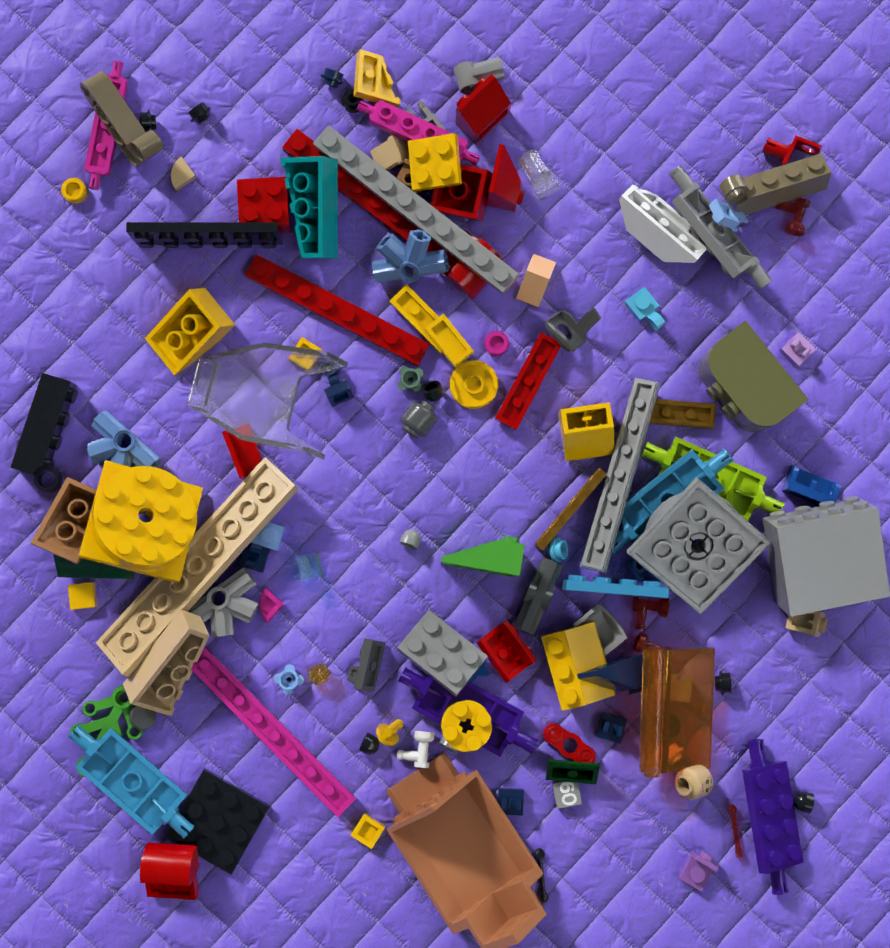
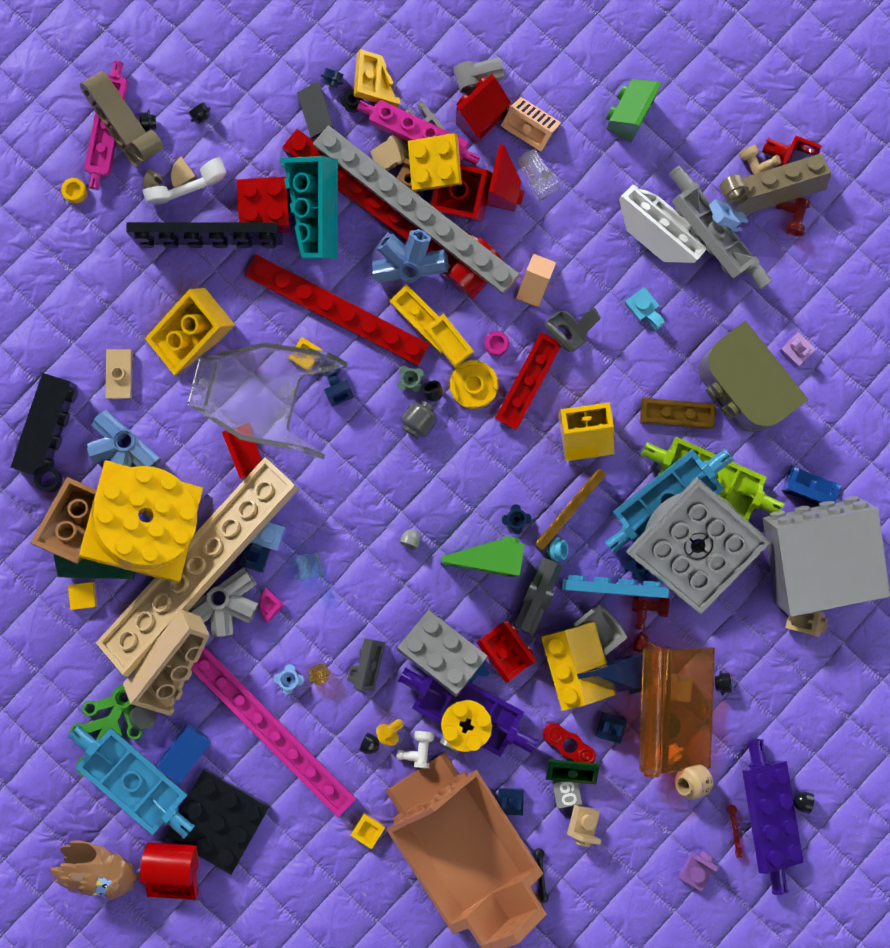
(94, 871): none -> medium nougat head
(119, 373): none -> tan plate
(152, 179): none -> dark tan hinge
(183, 753): none -> blue hinge
(211, 173): none -> white piece
(314, 109): none -> dark grey slope
(516, 512): none -> dark blue plate
(530, 124): none -> light nougat panel
(583, 825): none -> tan bracket
(620, 475): light grey tile -> none
(632, 108): none -> bright green slope
(750, 155): none -> tan piece

